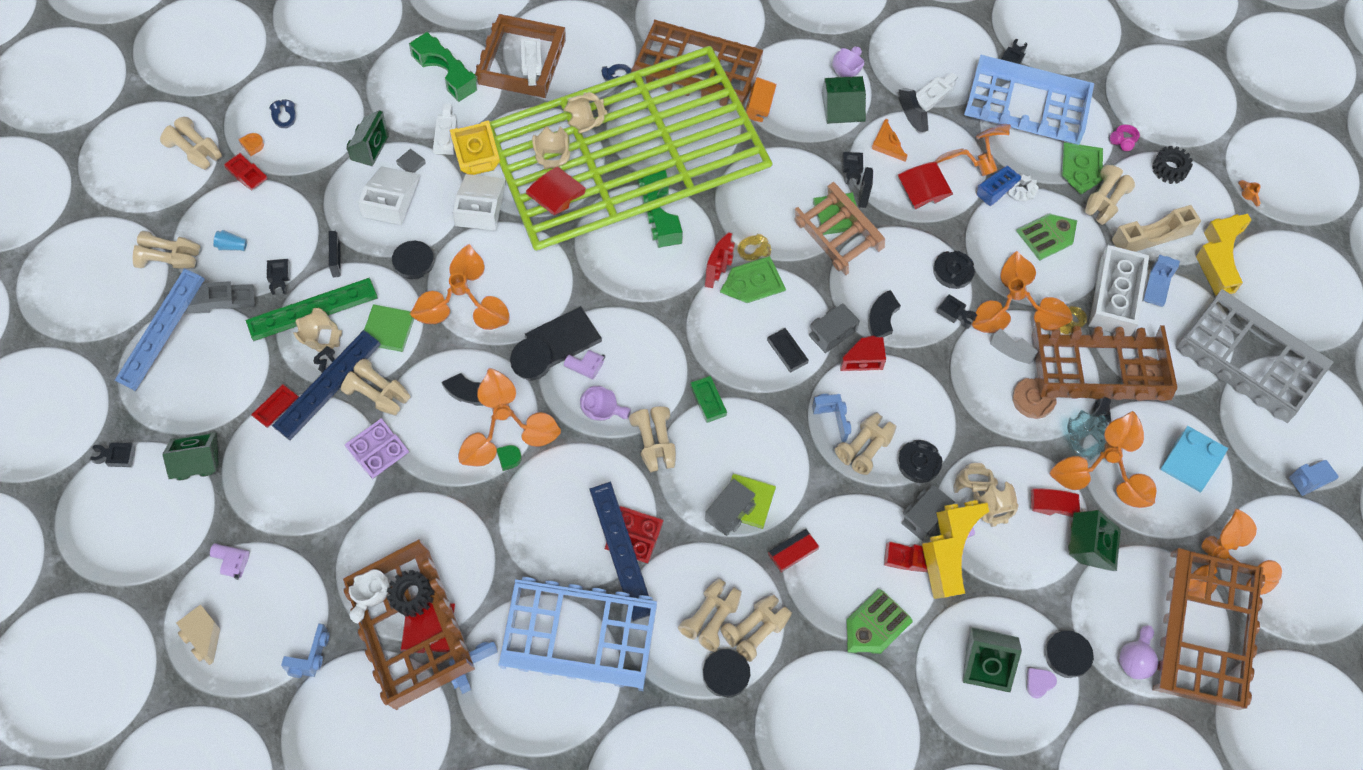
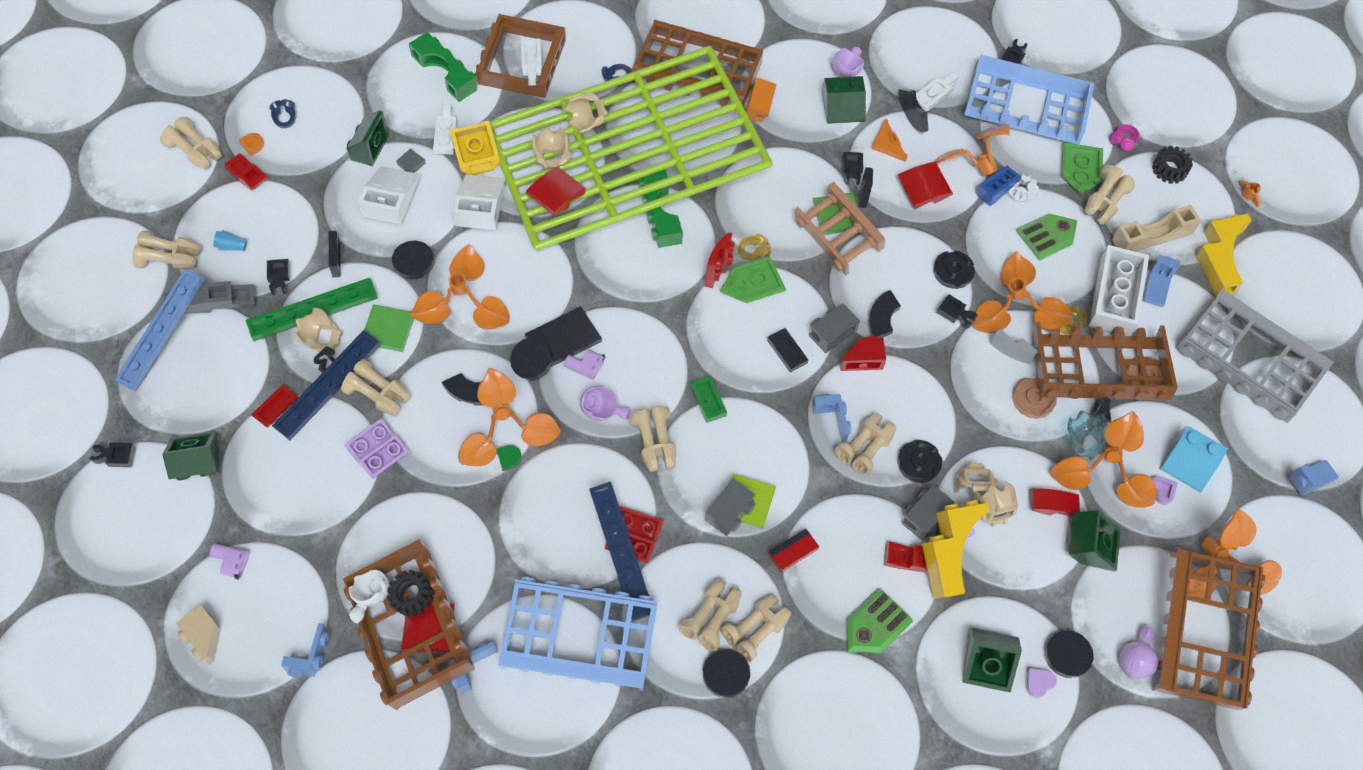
(1165, 490): none -> lavender tile

